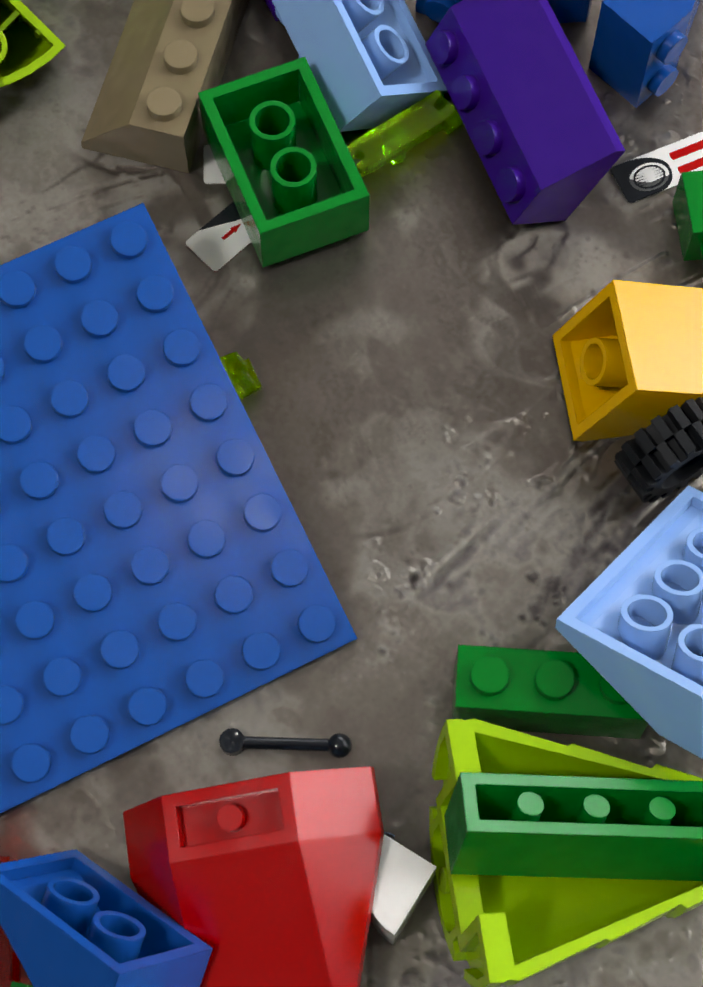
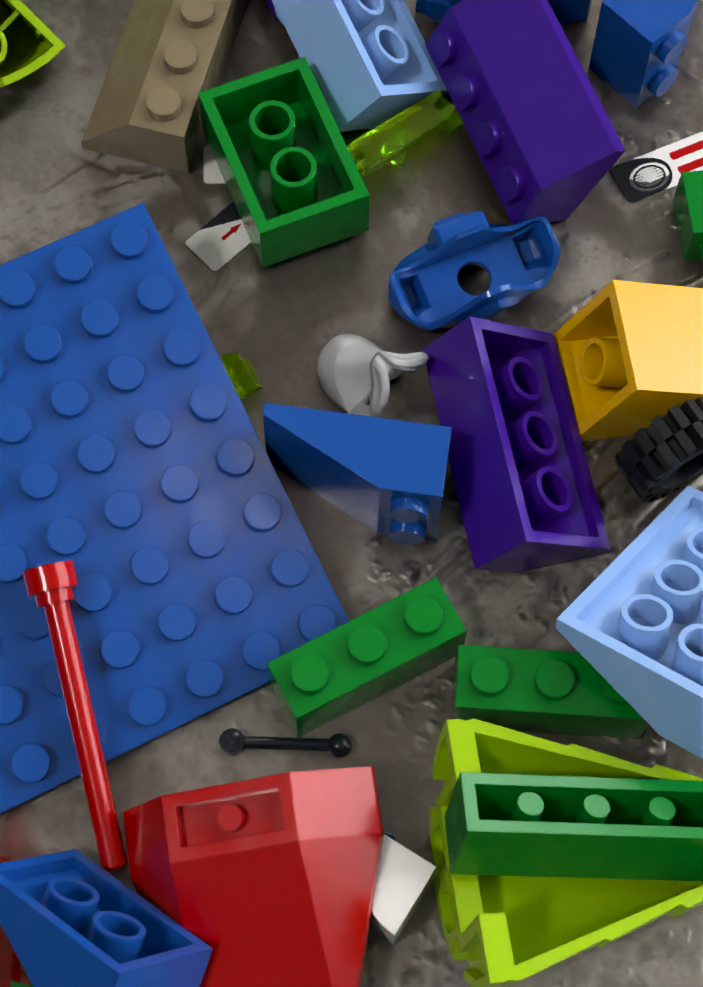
(53, 590): none -> red piece
(360, 372): none -> light grey piece
(365, 465): none -> blue slope
(366, 657): none -> green brick
(514, 256): none -> blue piece
(514, 447): none -> dark purple slope

